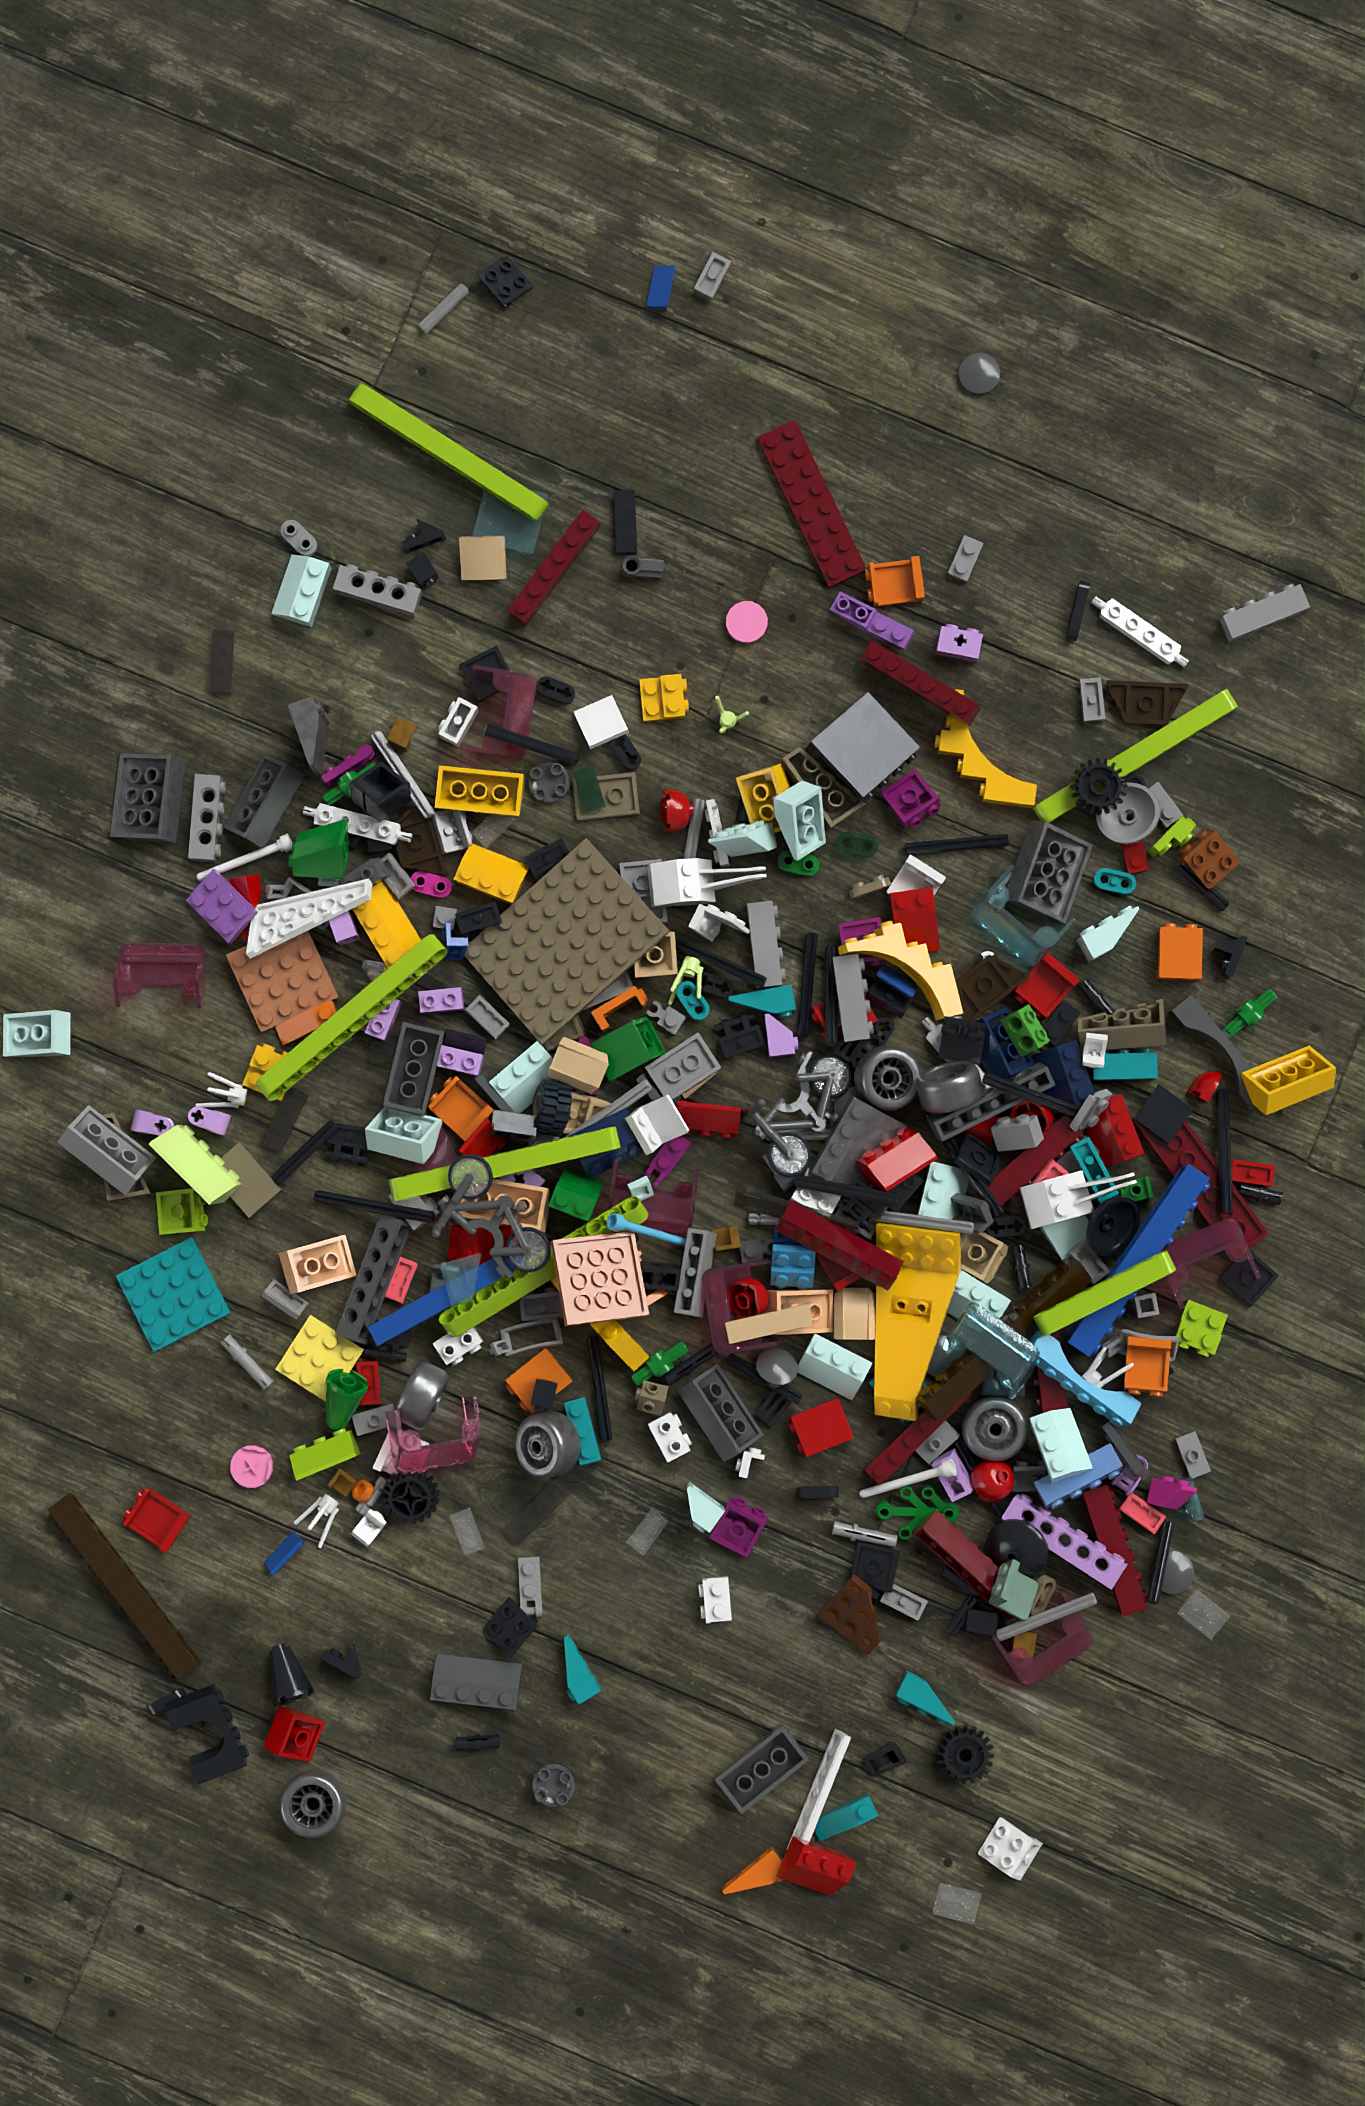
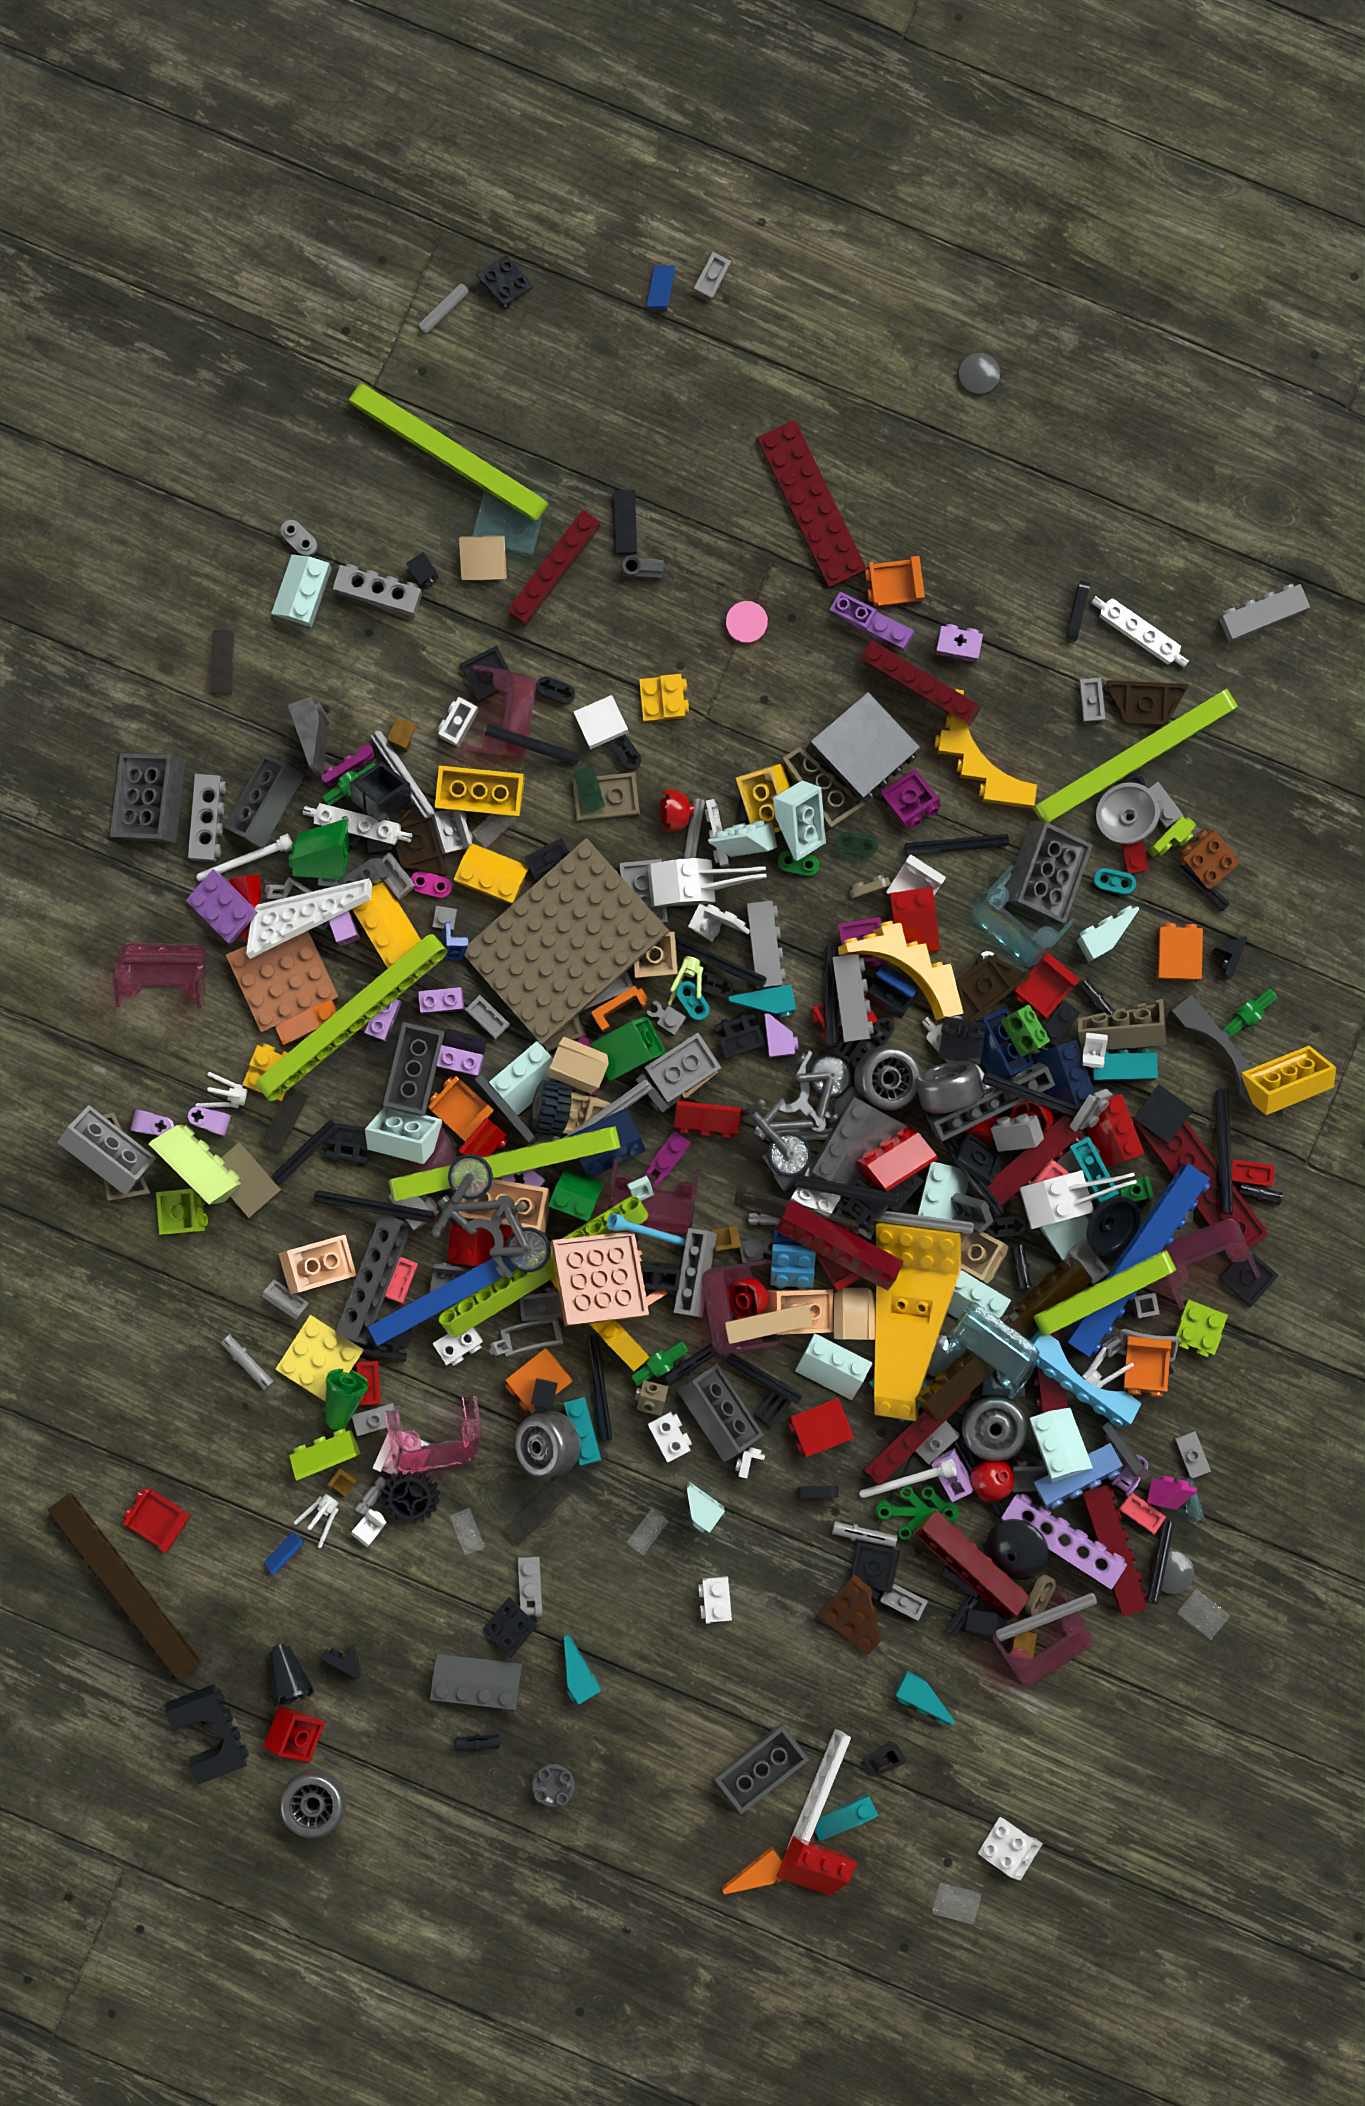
(36, 1034): light aqua slope -> none
(159, 1704): black beam -> none
(173, 1294): teal plate -> none
(251, 1466): bright pink tile -> none
(362, 1491): orange tile -> none
(373, 969): clear plate -> none
(422, 1395): flat silver wheel -> none
(429, 536): black slope -> none
(461, 1278): clear light blue wing -> none
(478, 918): black panel -> none
(513, 1125): panel -> none
(549, 782): dark grey dish -> none
(656, 1123): white bracket -> none
(728, 719): yellowish green plant -> none
(739, 1526): magenta plate -> none
(776, 1367): dark grey dish -> none
(807, 984): black axle -> none
(964, 1767): black gear -> none
(965, 558): light grey plate -> none
(1013, 1591): sand green bracket -> none
(1093, 798): black gear -> none
(1205, 1085): red brick -> none

